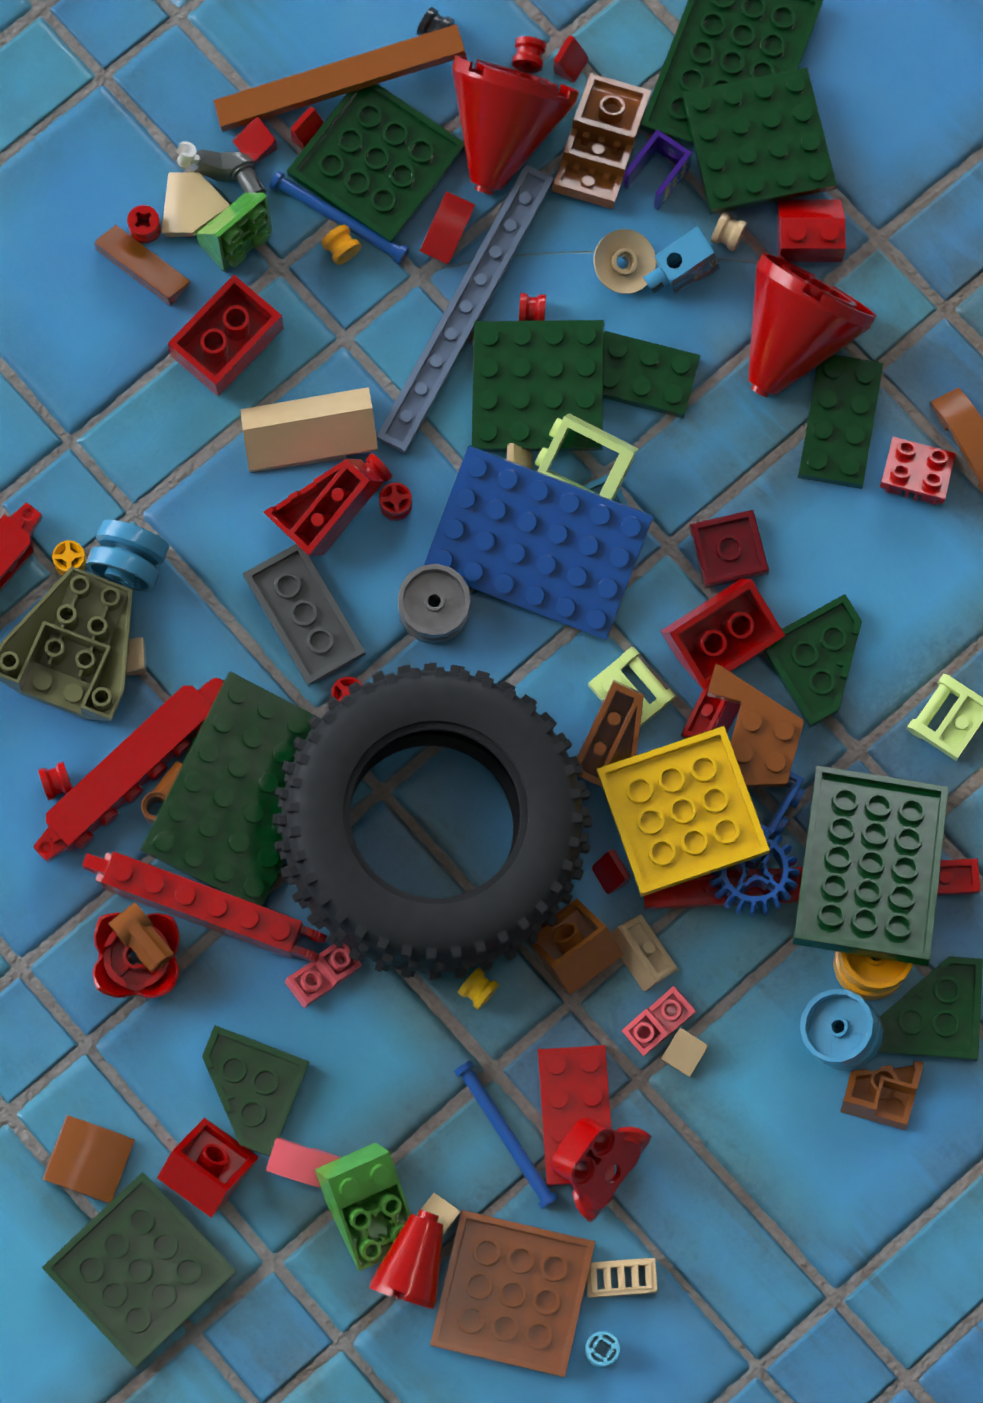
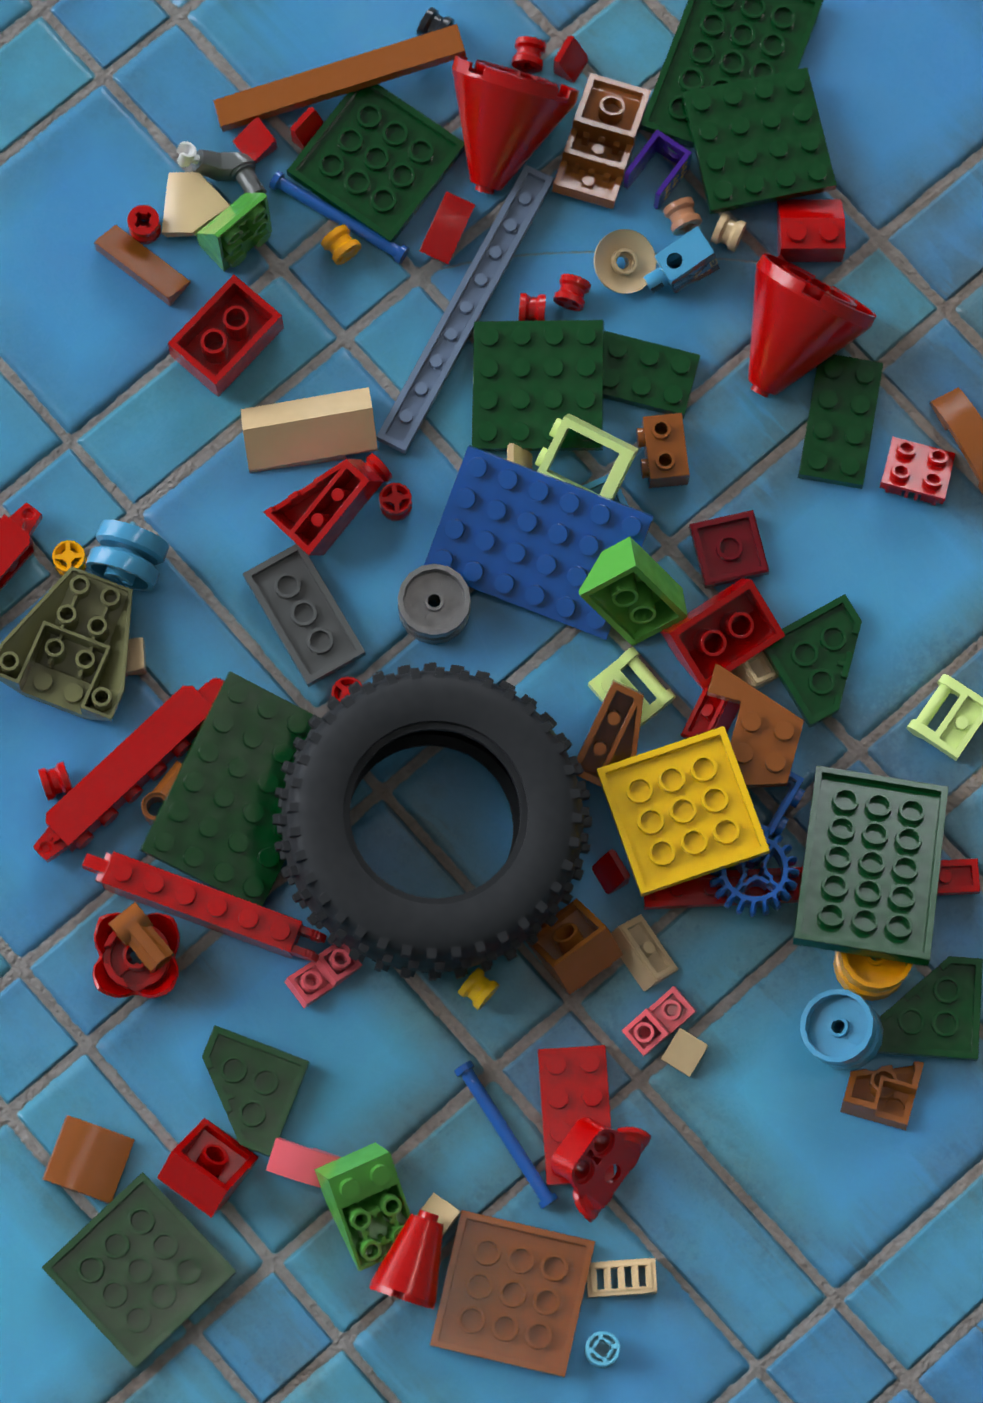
(572, 292): none -> red wheel
(633, 592): none -> bright green slope
(664, 450): none -> dark orange brick
(682, 215): none -> nougat wheel
(756, 671): none -> tan slope

